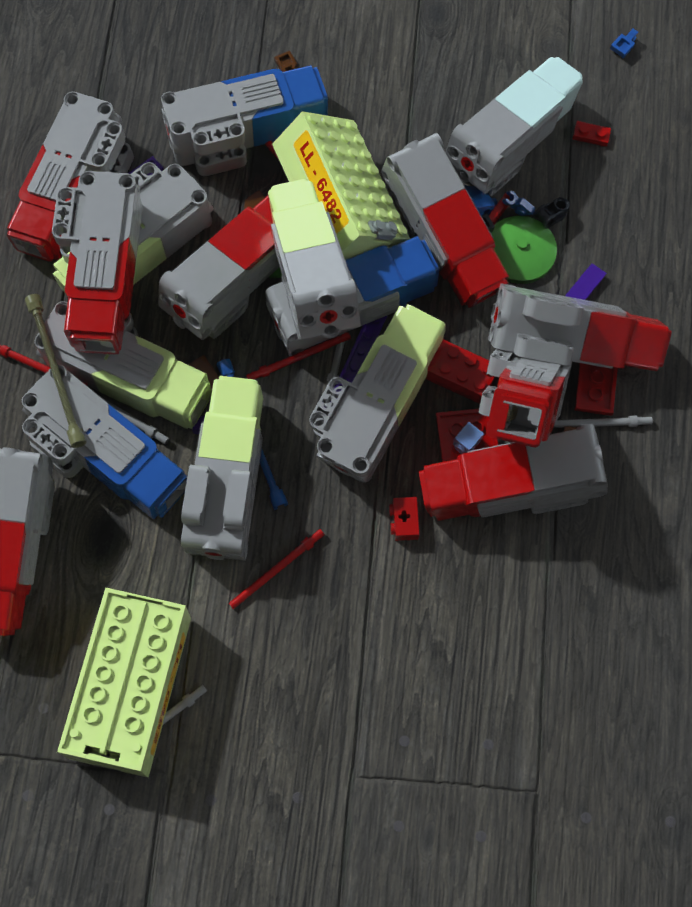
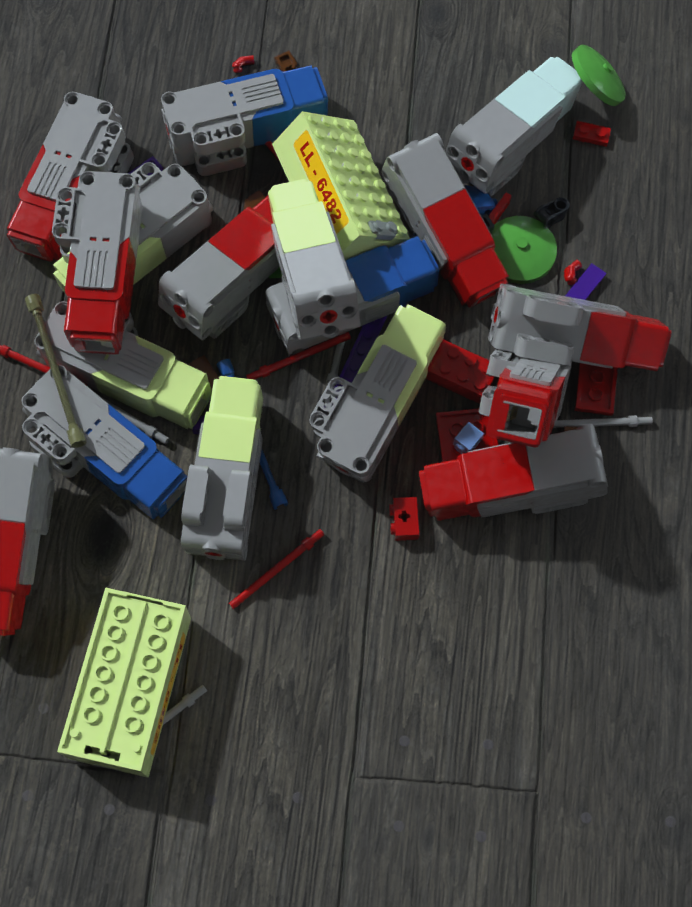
(241, 61): none -> red arm
(520, 205): blue plate -> none
(569, 272): none -> red arm
(598, 75): none -> bright green dish
(624, 44): blue plate -> none

